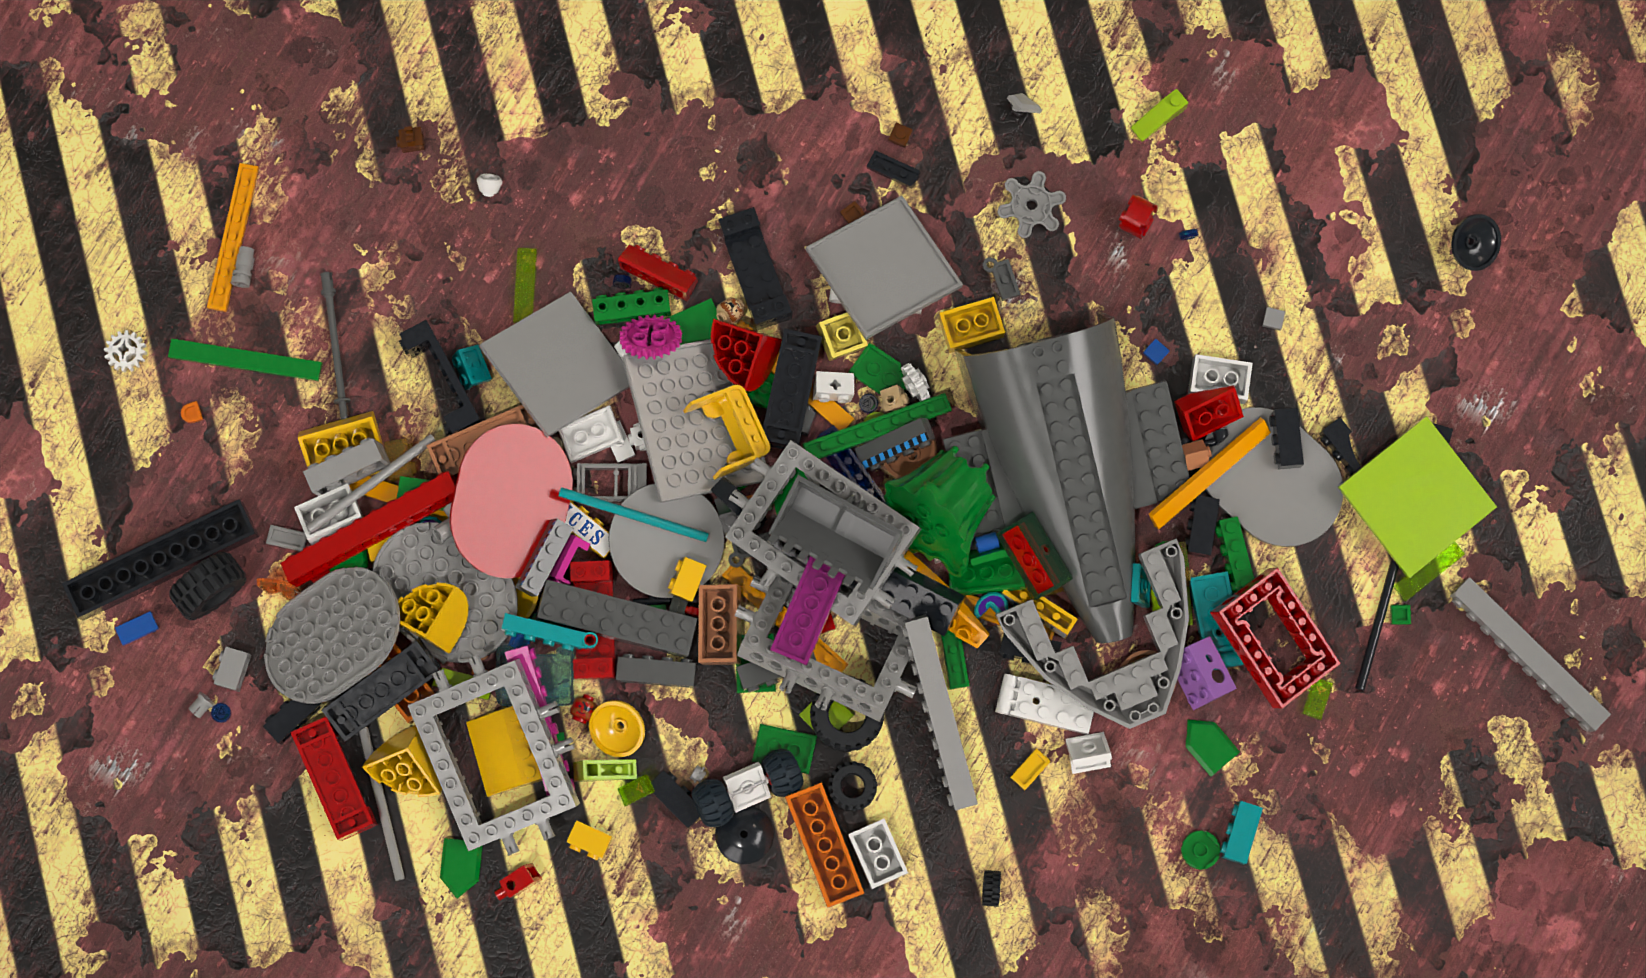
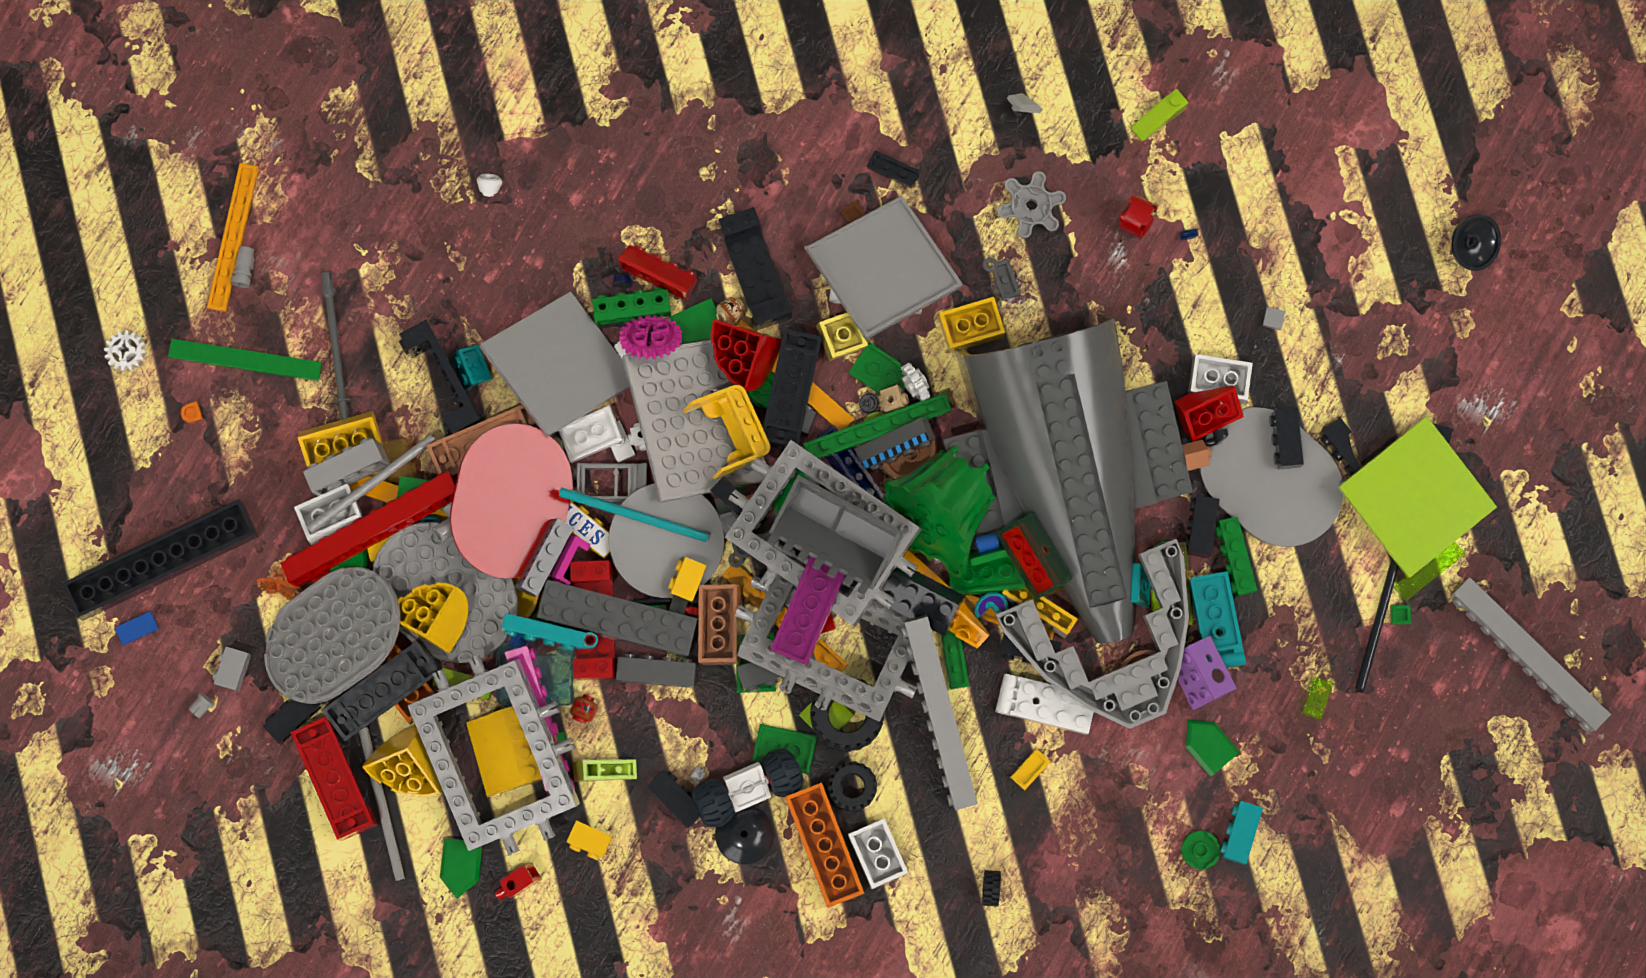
(207, 586): black tyre -> none
(221, 713): clear blue tile -> none
(286, 538): light grey tile -> none
(410, 139): reddish brown brick -> none
(524, 283): clear neon green tile -> none
(608, 732): yellow dish -> none
(636, 790): clear neon green tile -> none
(833, 386): white brick -> none
(900, 135): reddish brown plate -> none
(1088, 752): white bracket -> none
(1156, 352): blue tile -> none
(1209, 473): light orange tile -> none
(1319, 656): red brick -> none

